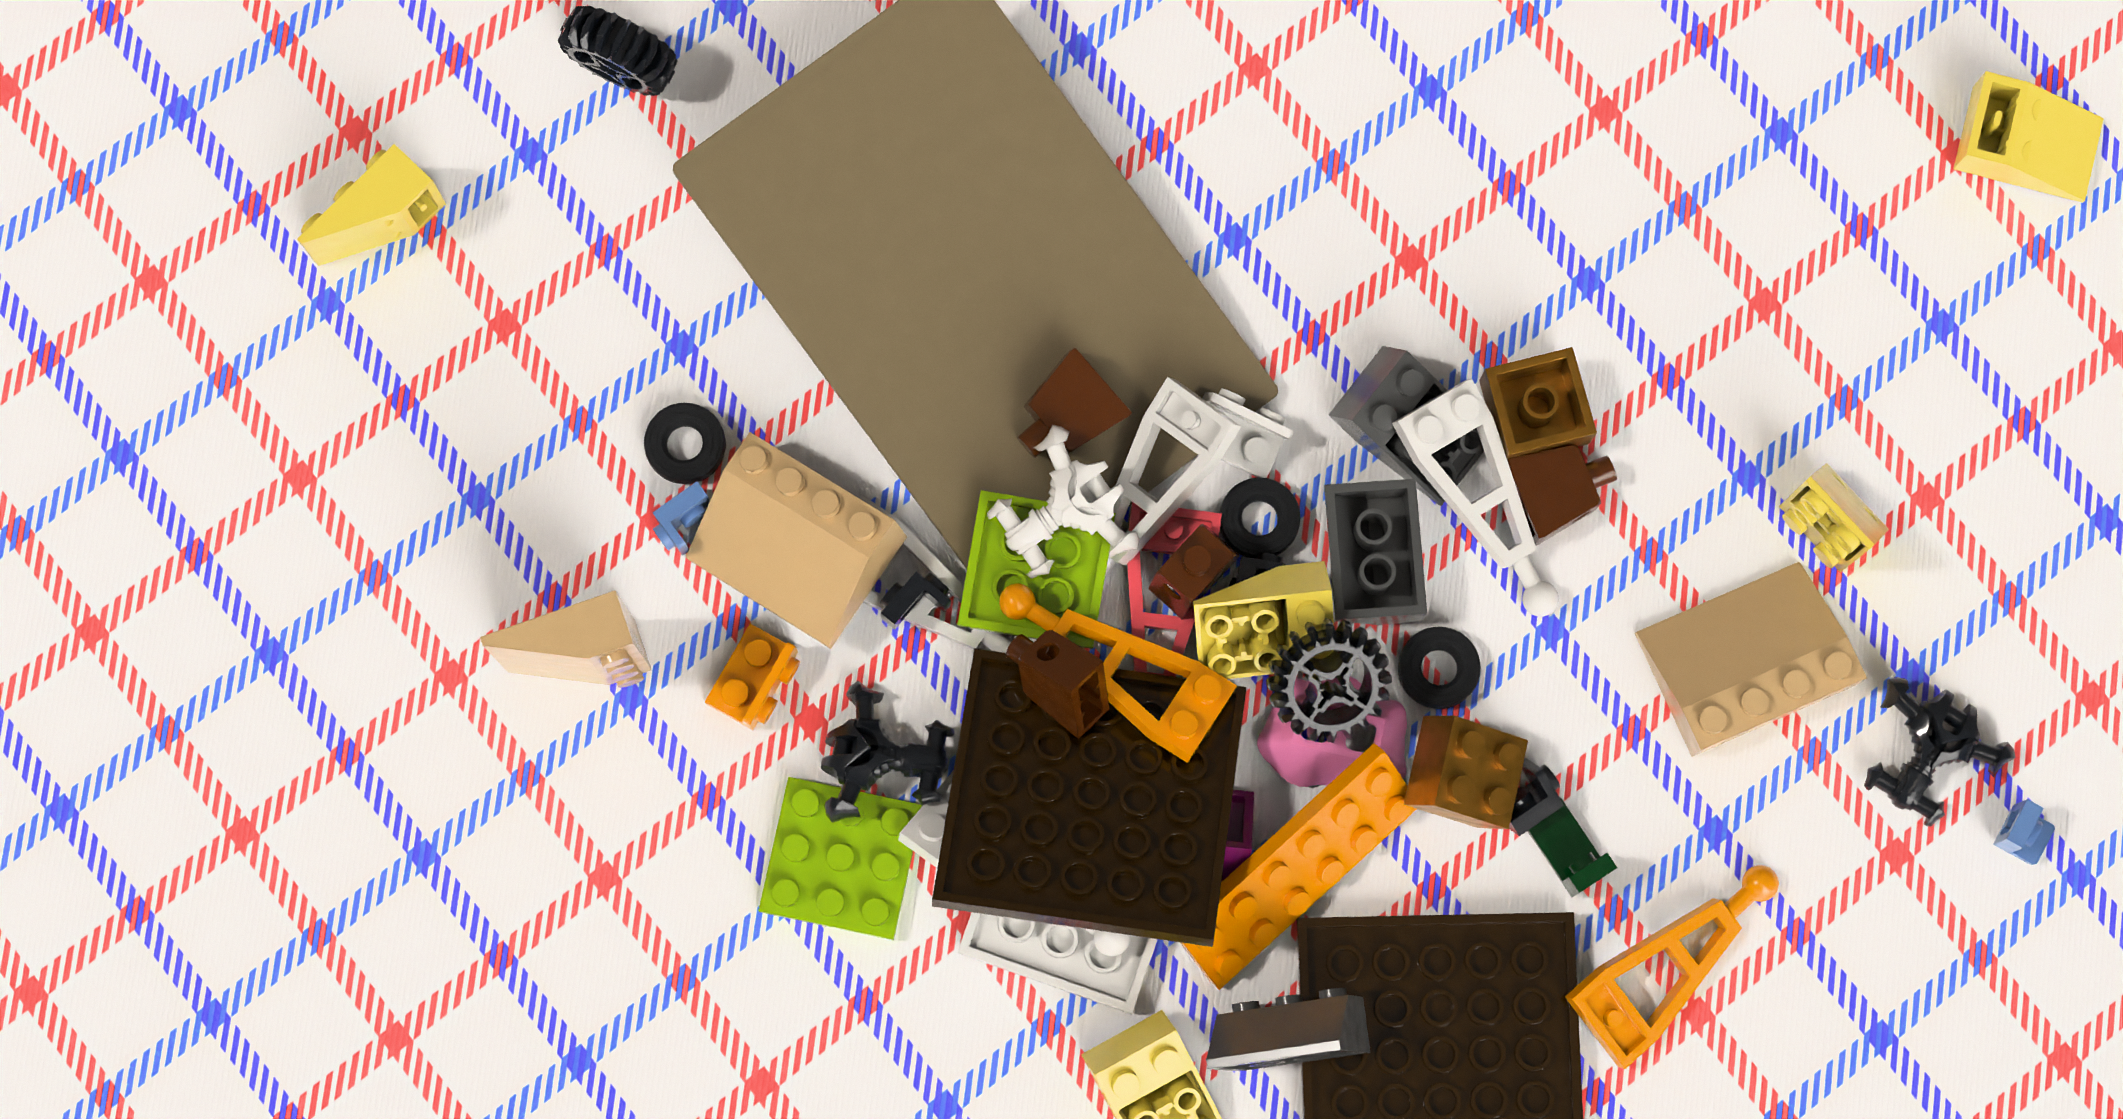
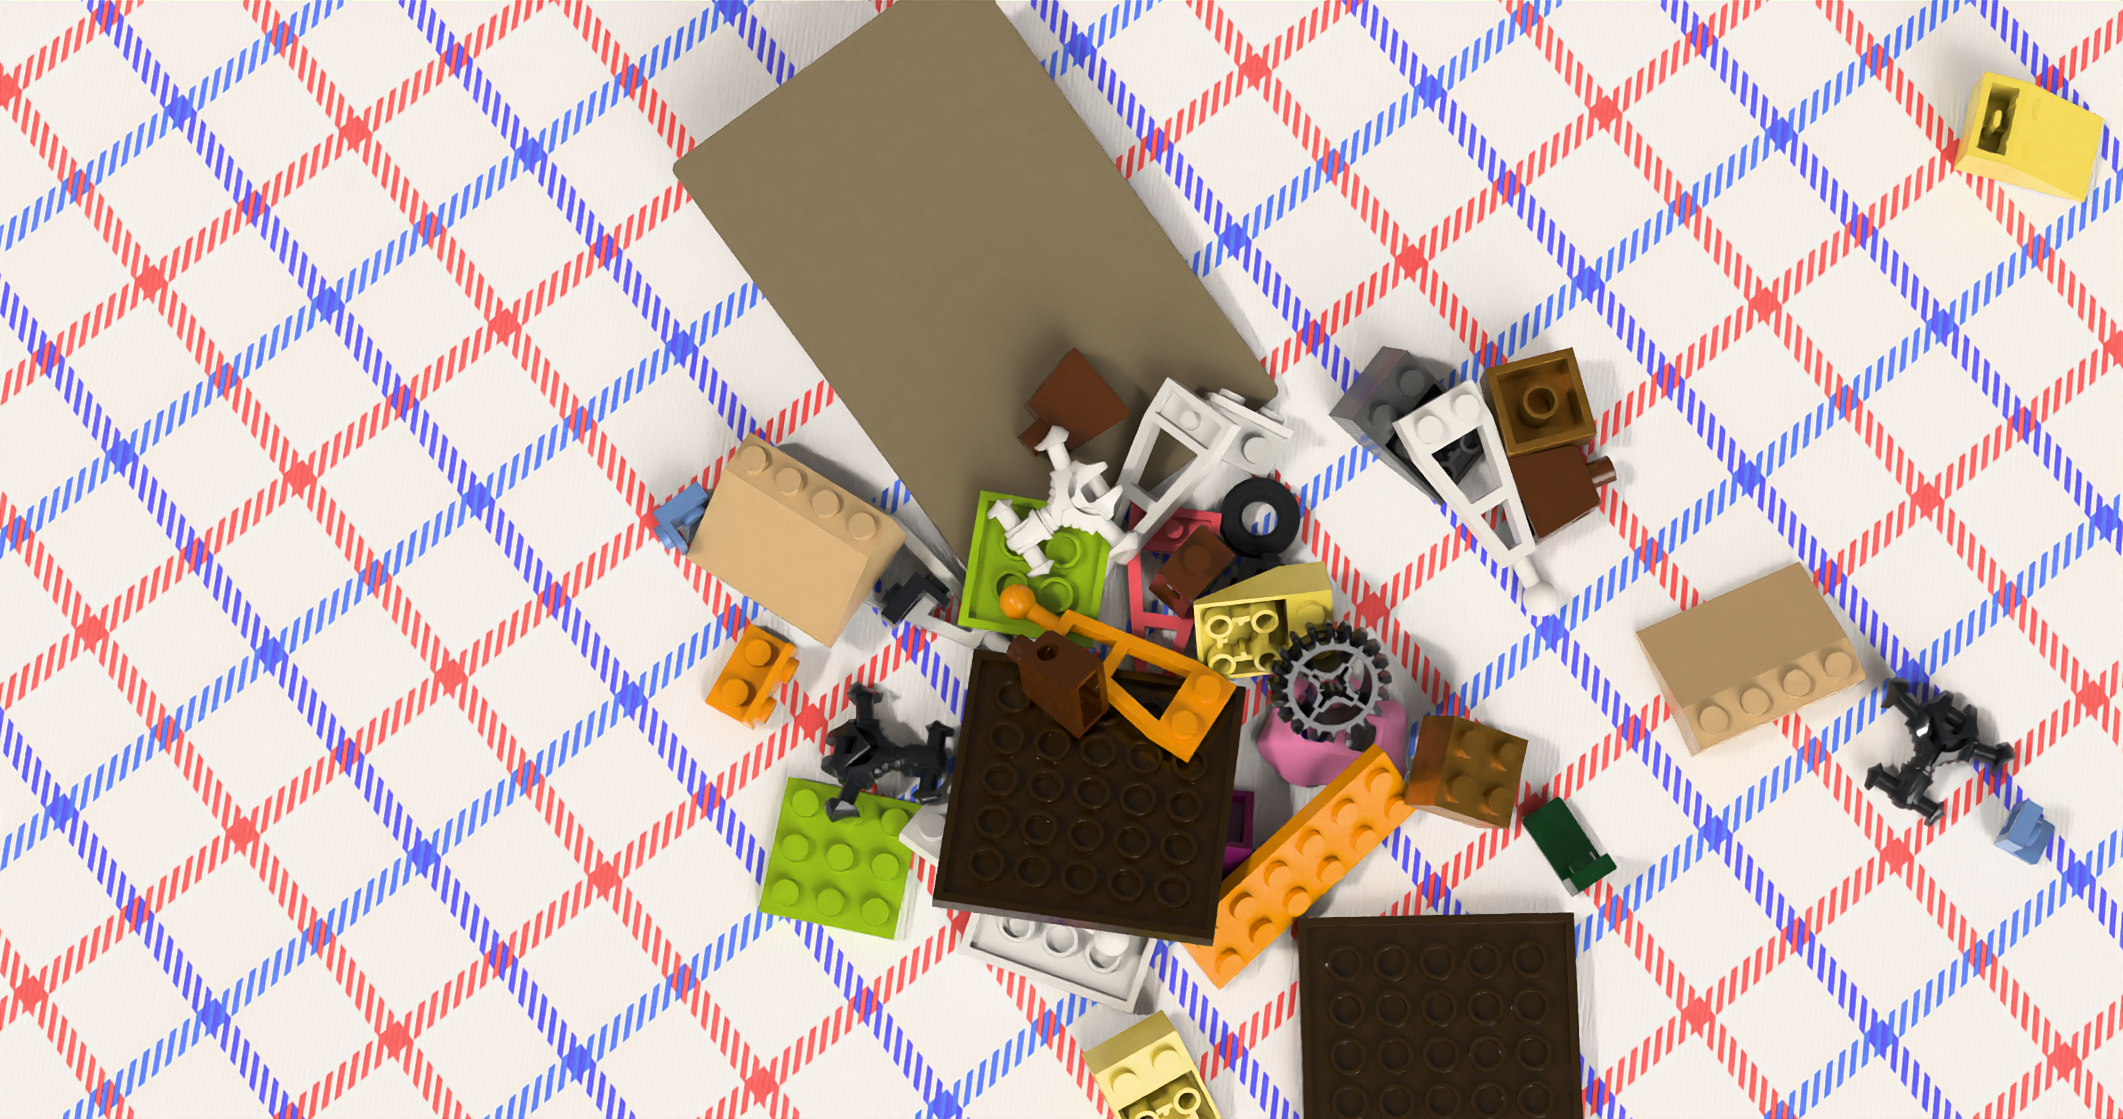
(375, 210): light yellow slope -> none
(580, 643): tan slope -> none
(617, 50): black gear -> none
(679, 416): black tyre -> none
(1289, 1032): dark grey slope -> none
(1376, 552): dark grey slope -> none
(1419, 687): black tyre -> none
(1536, 799): black bracket -> none
(1611, 1013): light orange plate -> none
(1832, 519): light yellow slope -> none

